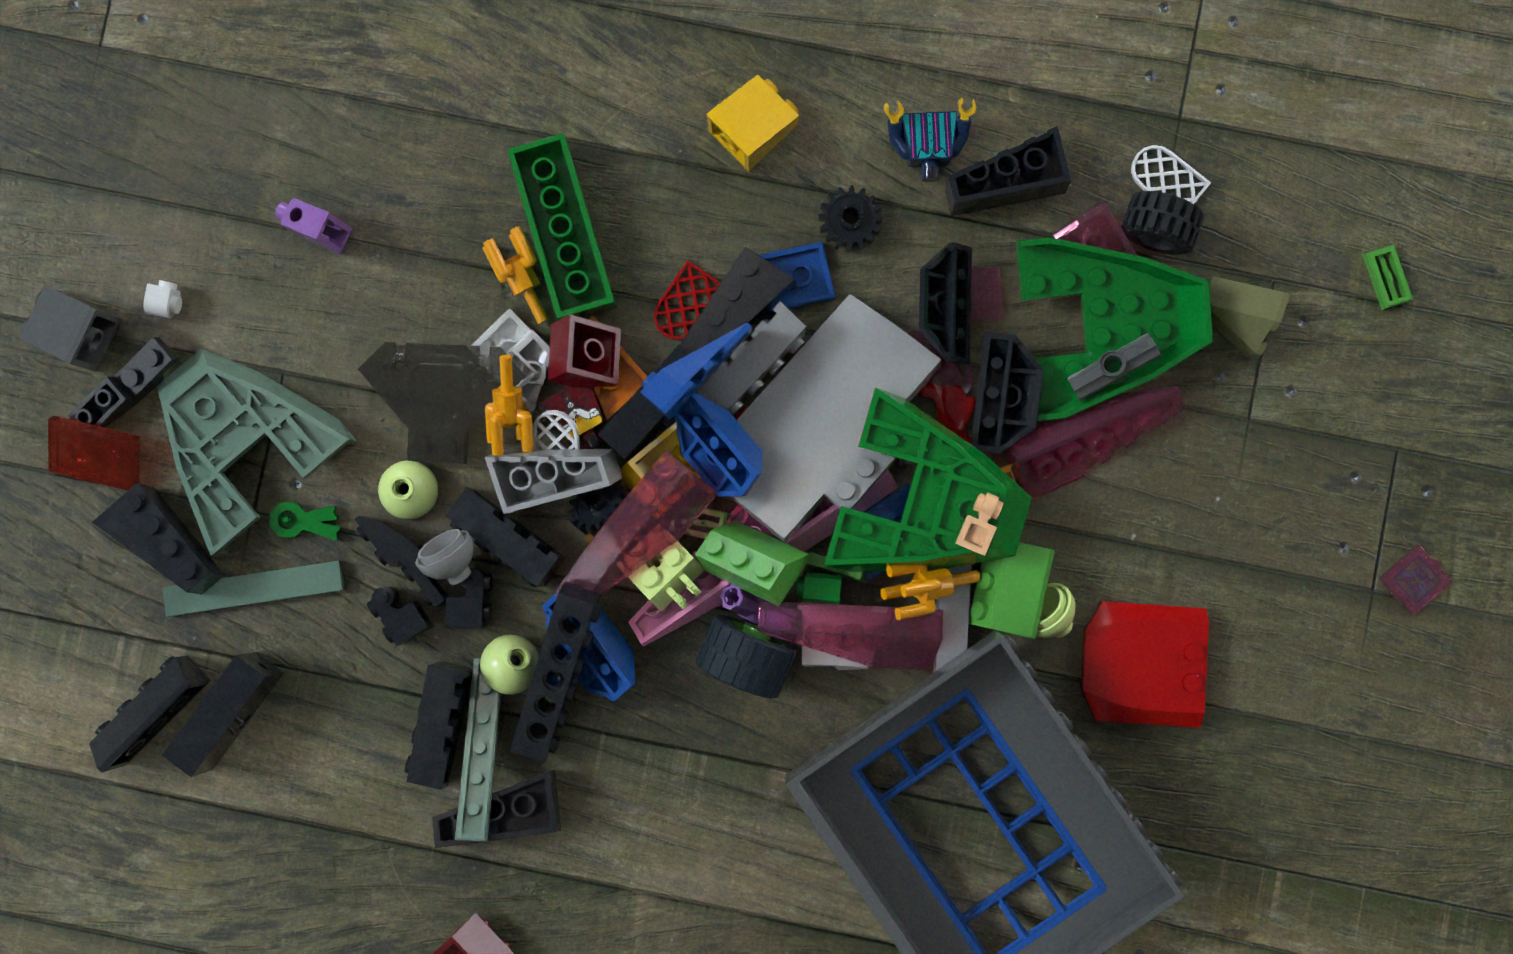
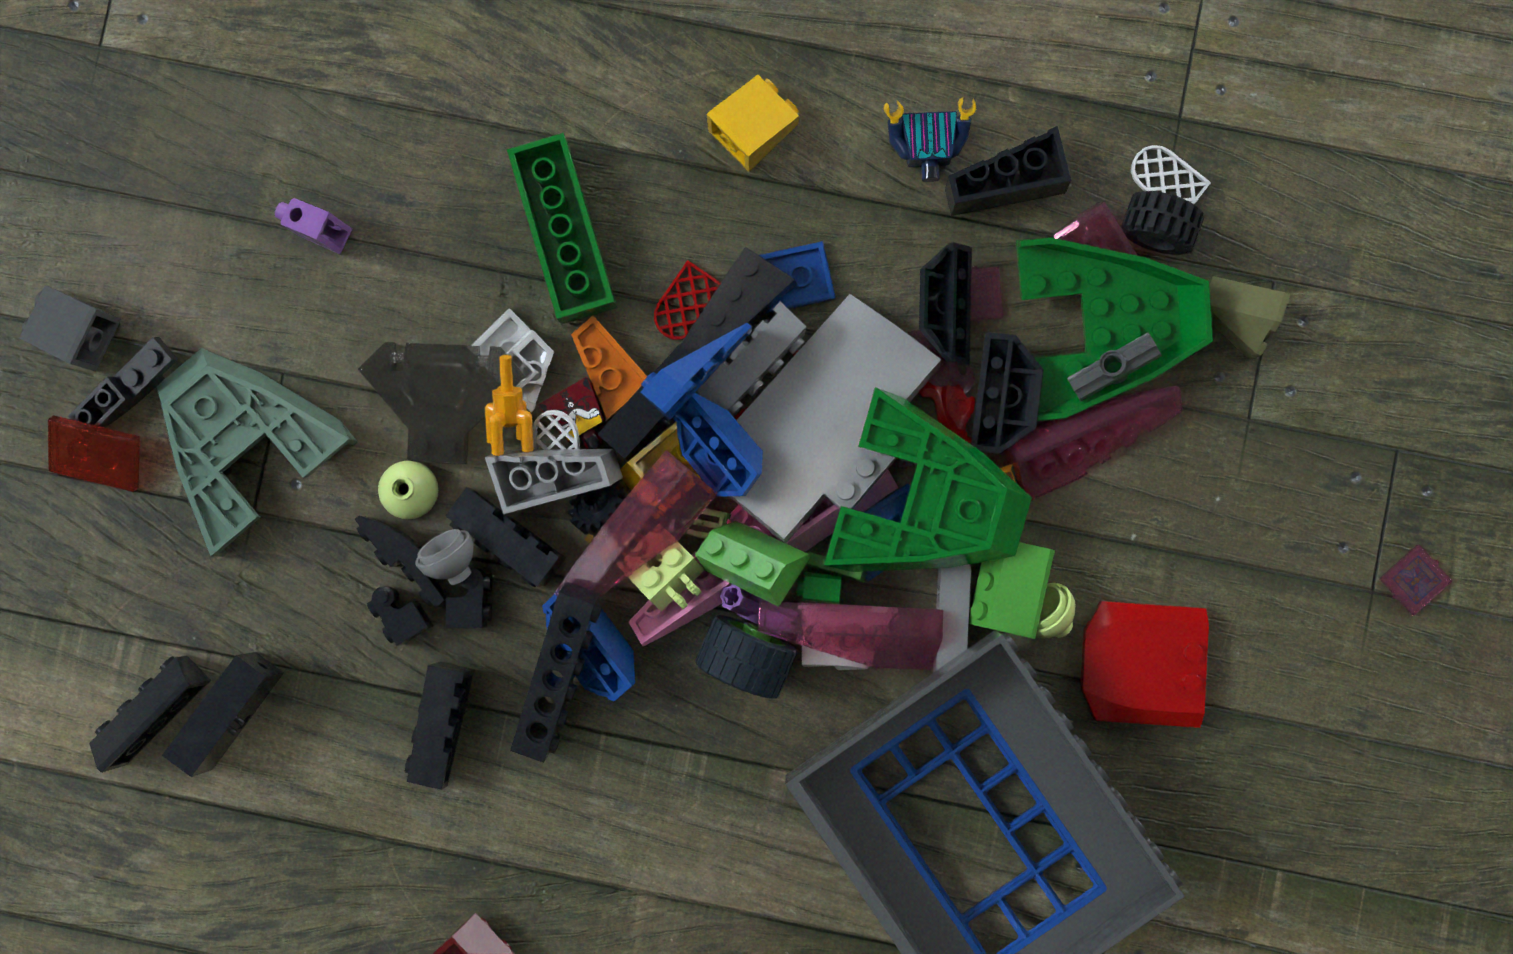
(157, 536): black wedge -> none
(162, 299): white plate -> none
(257, 588): sand green tile -> none
(290, 520): green piece -> none
(478, 760): sand green tile -> none
(498, 668): yellowish green piece -> none
(515, 812): black wedge -> none
(517, 270): light orange plant -> none
(584, 353): dark red slope -> none
(855, 204): black gear -> none
(925, 587): light orange plant -> none
(976, 532): light nougat plate -> none
(1377, 281): bright green tile -> none

